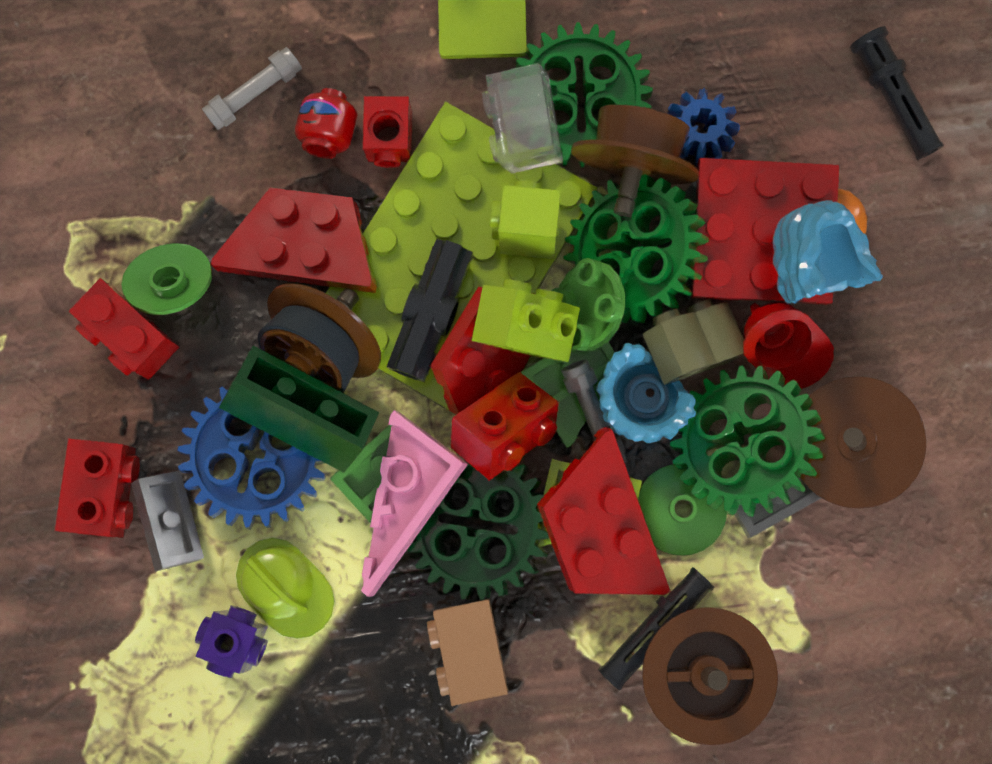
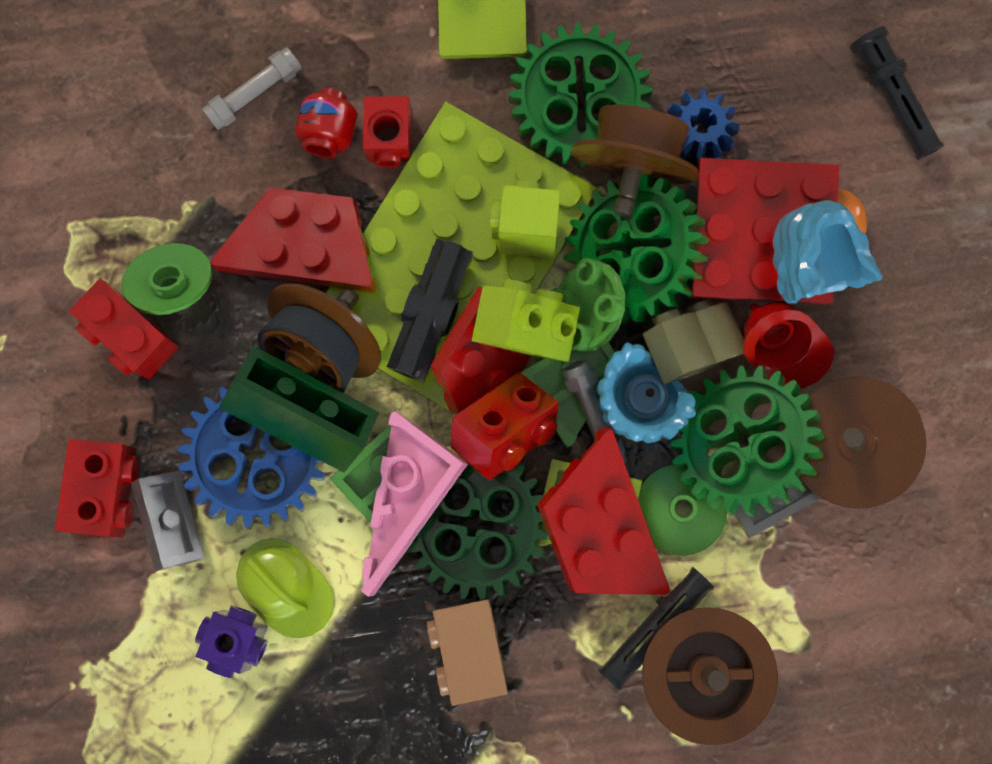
(522, 118): clear brick -> none

